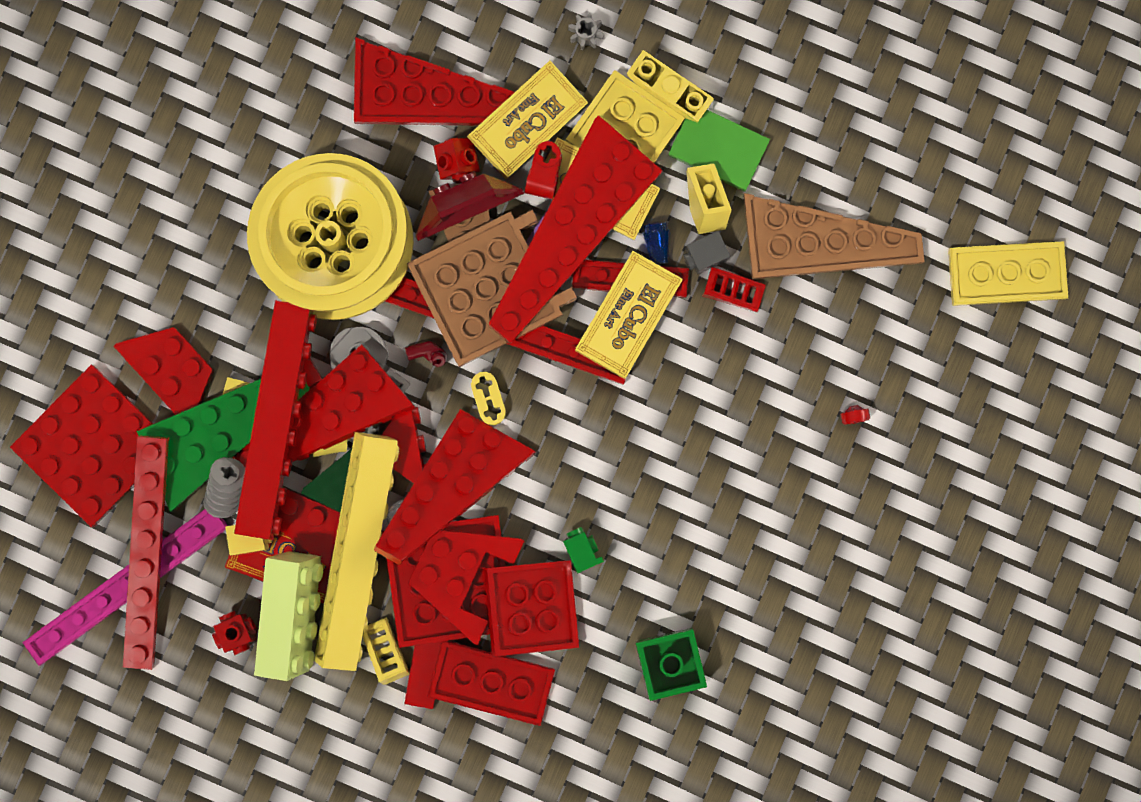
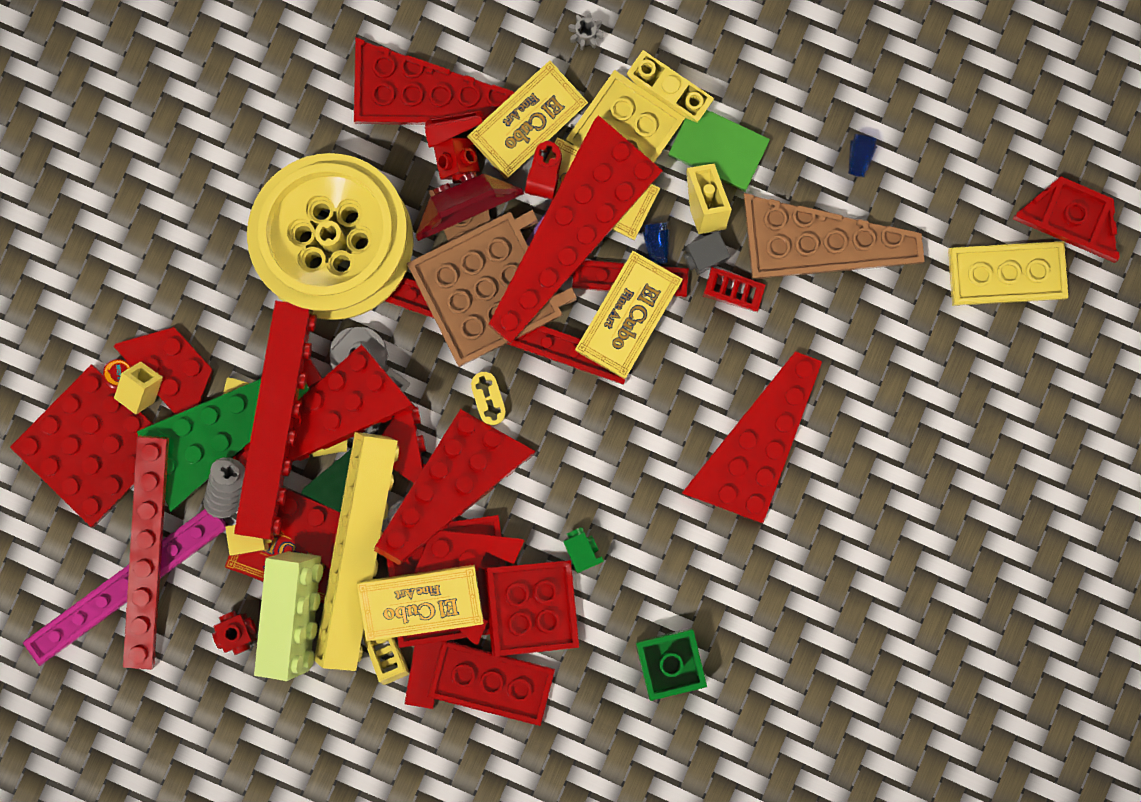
(113, 371): none -> red tile
(138, 387): none -> light yellow brick
(420, 603): none -> light yellow tile
(429, 351): dark red arm -> none
(447, 127): none -> red slope
(753, 455): none -> red wing
(855, 414): red tile -> none
(861, 154): none -> clear blue cone
(1075, 217): none -> red wing

